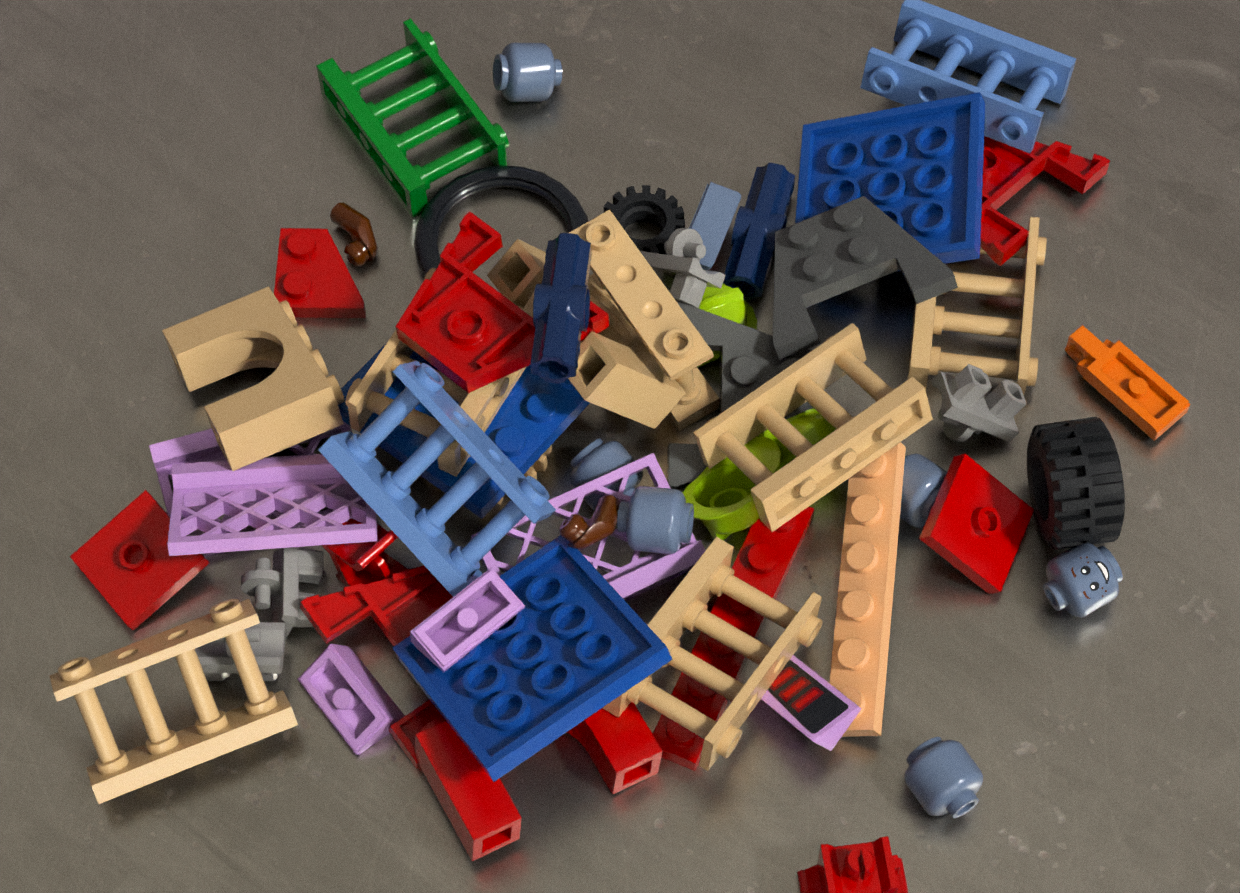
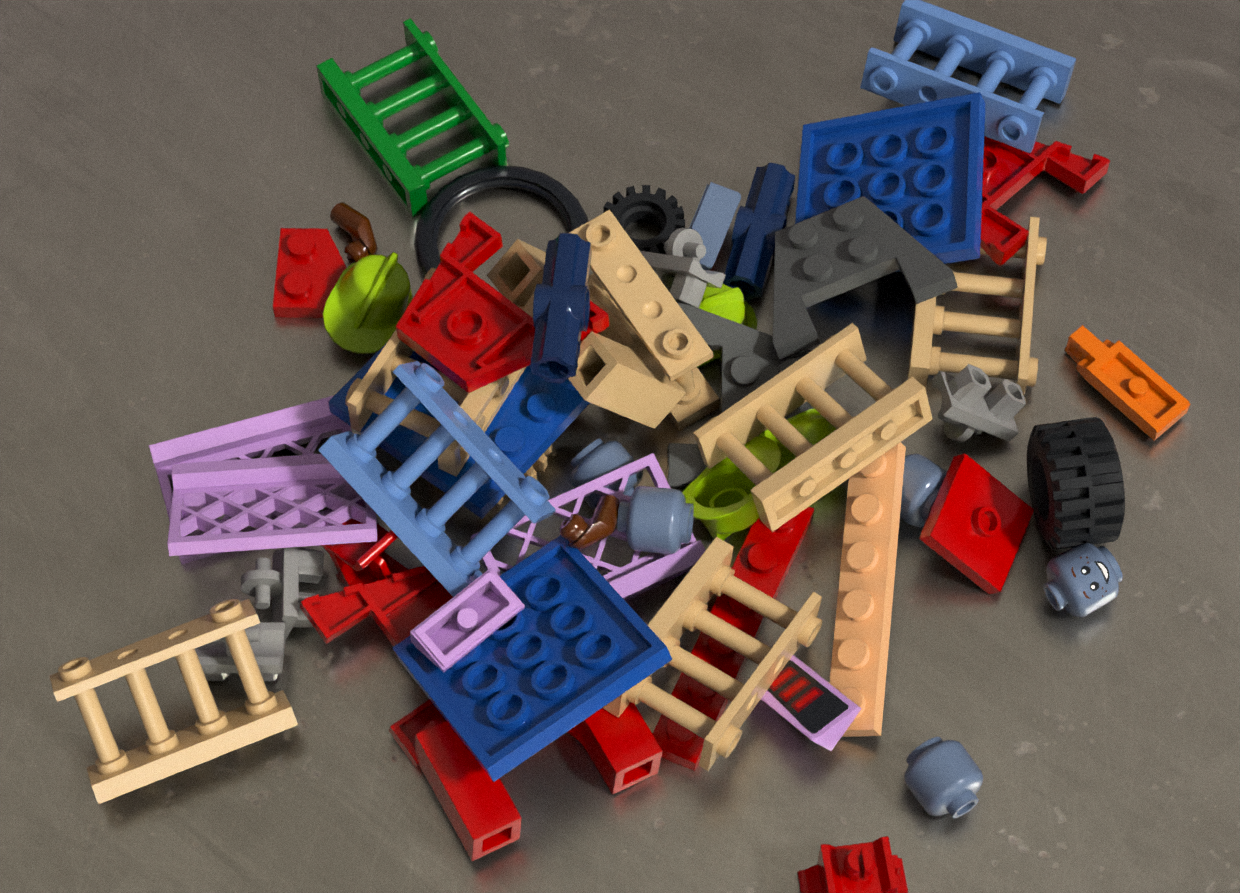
(132, 561): red plate -> none
(280, 410): tan arch -> none
(350, 697): lavender slope -> none
(367, 303): none -> lime piece
(526, 72): sand blue head -> none

